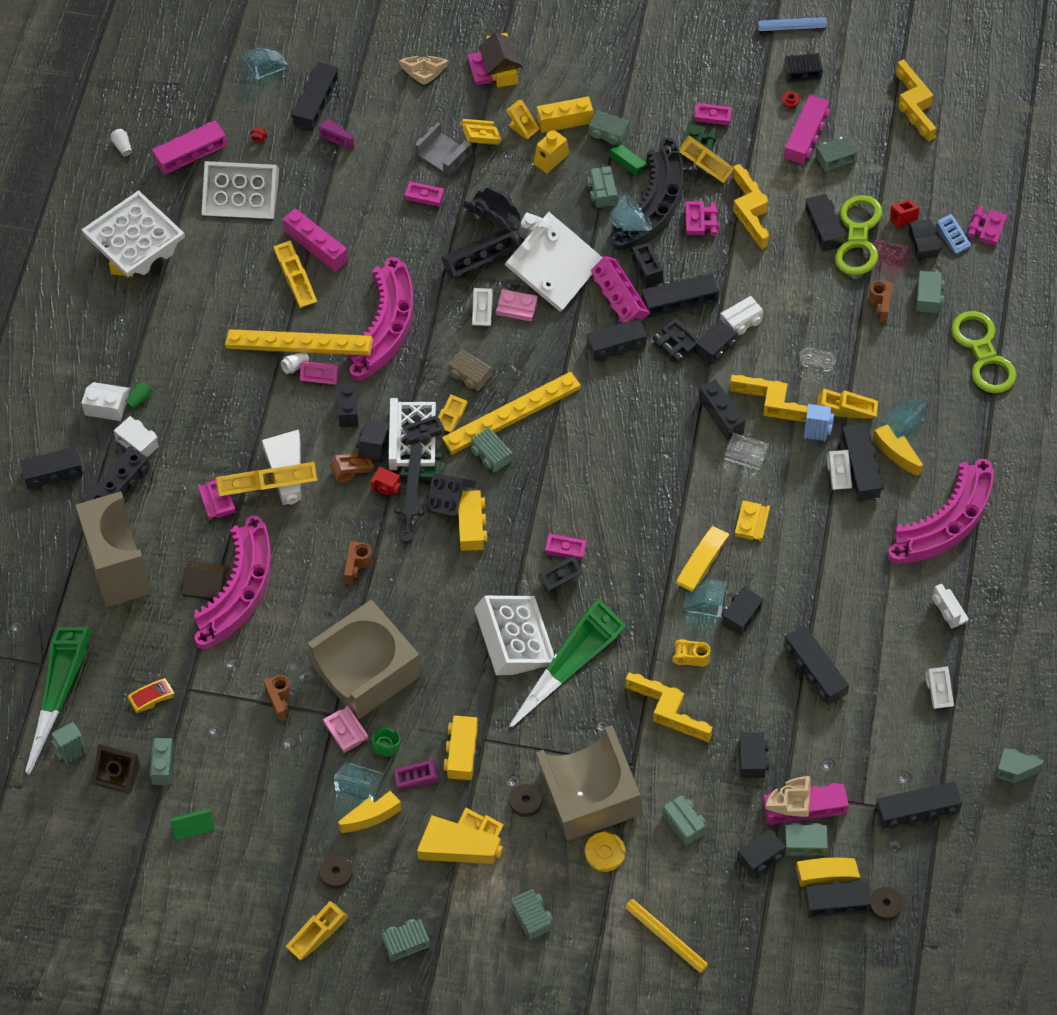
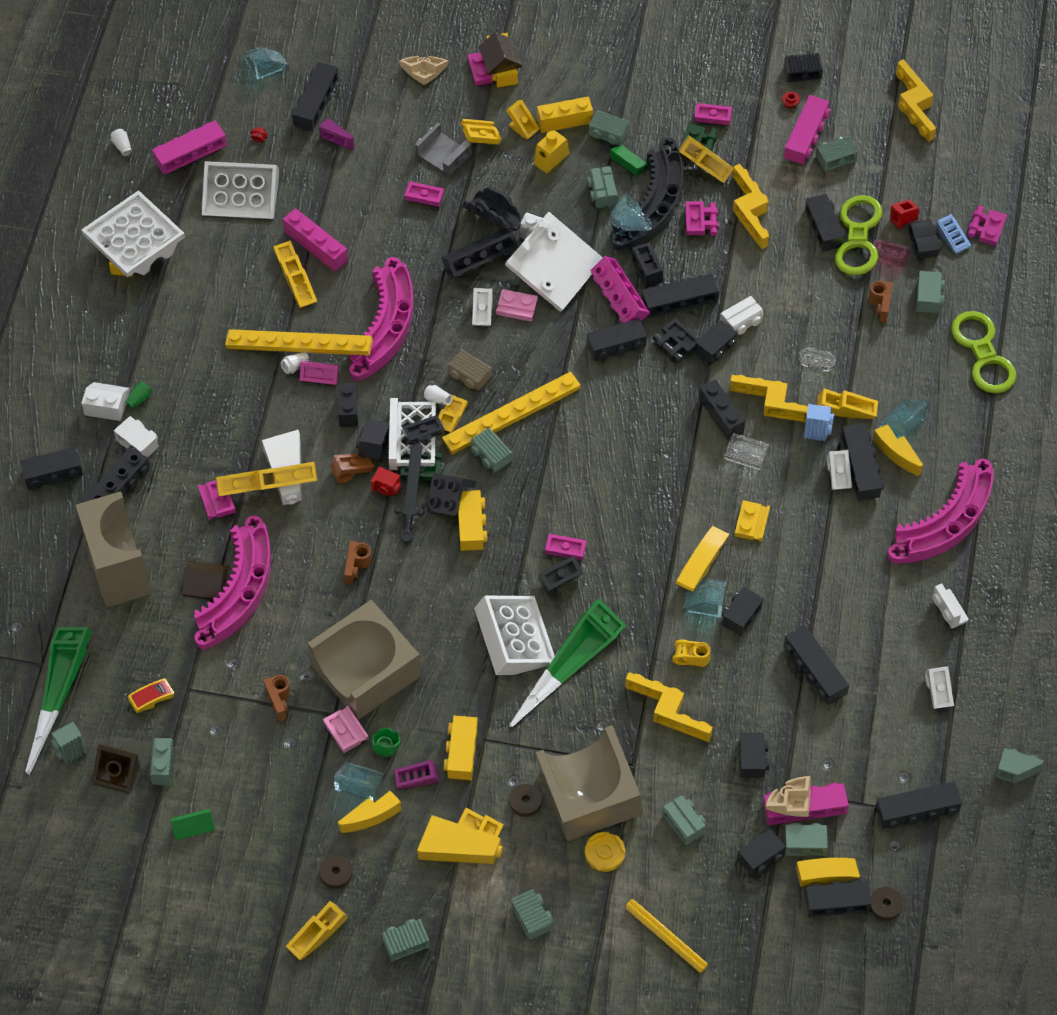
(438, 395): none -> white cone
(789, 24): light blue axle -> none

